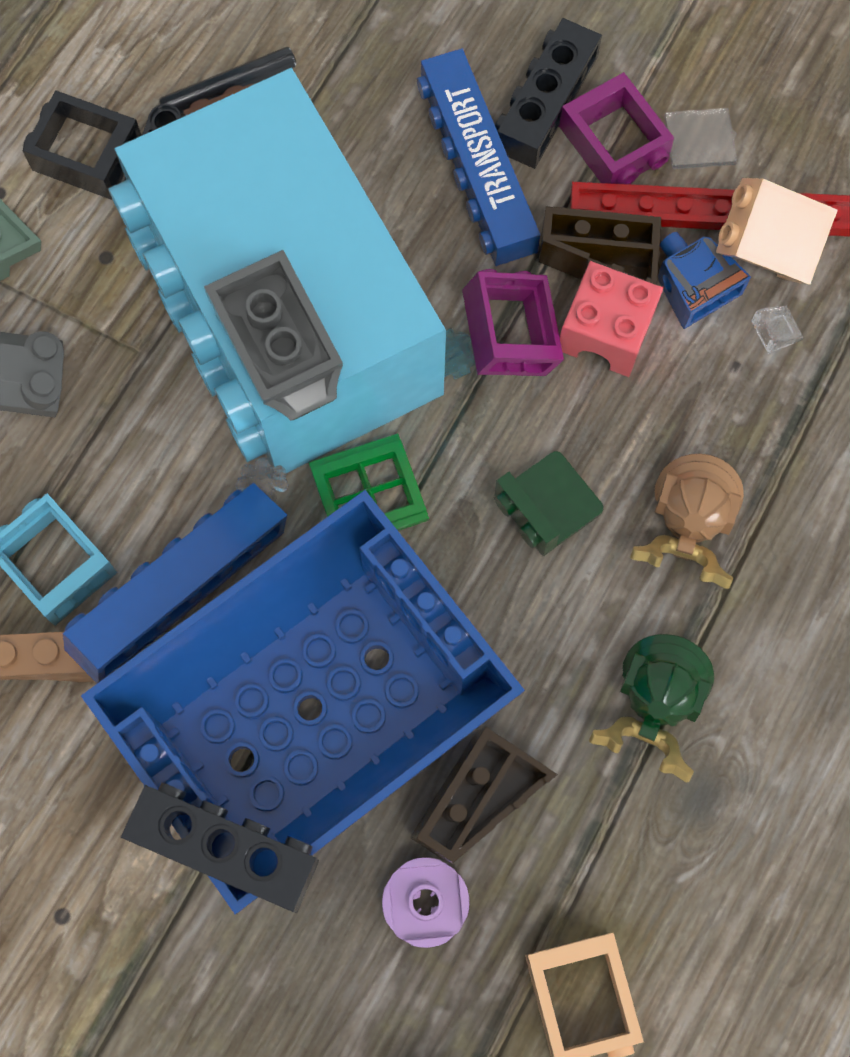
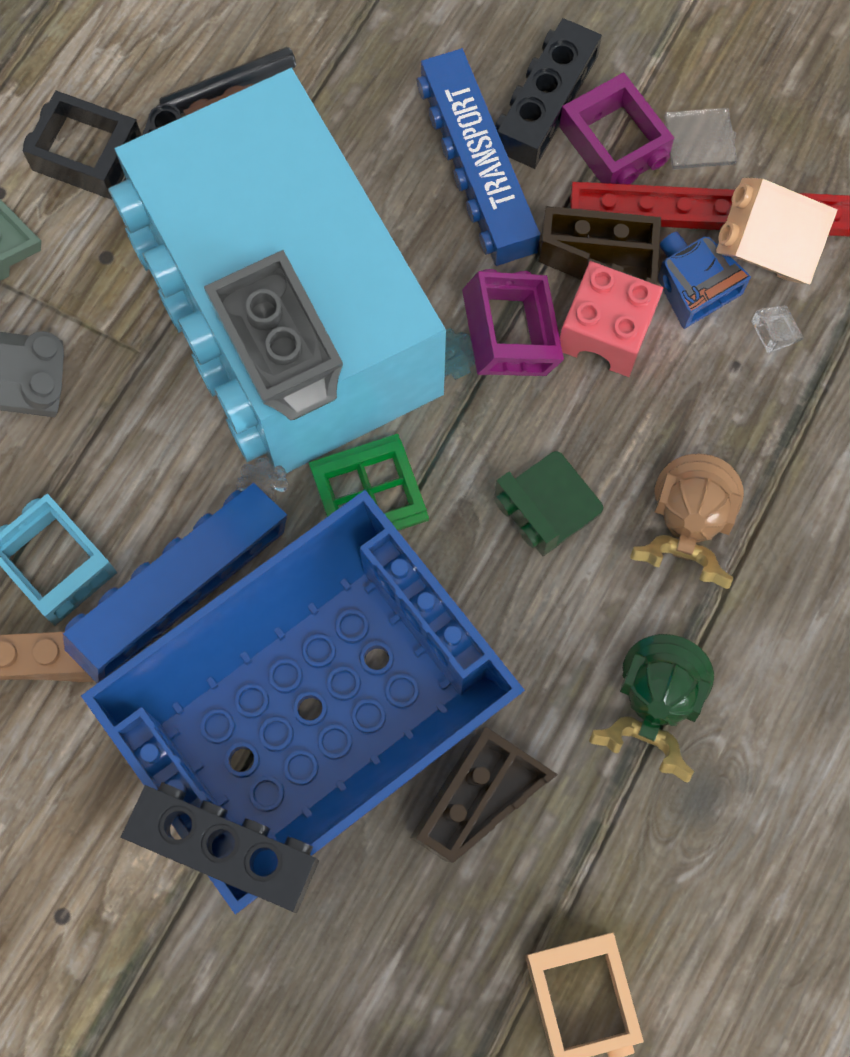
(407, 885): lavender plate -> none

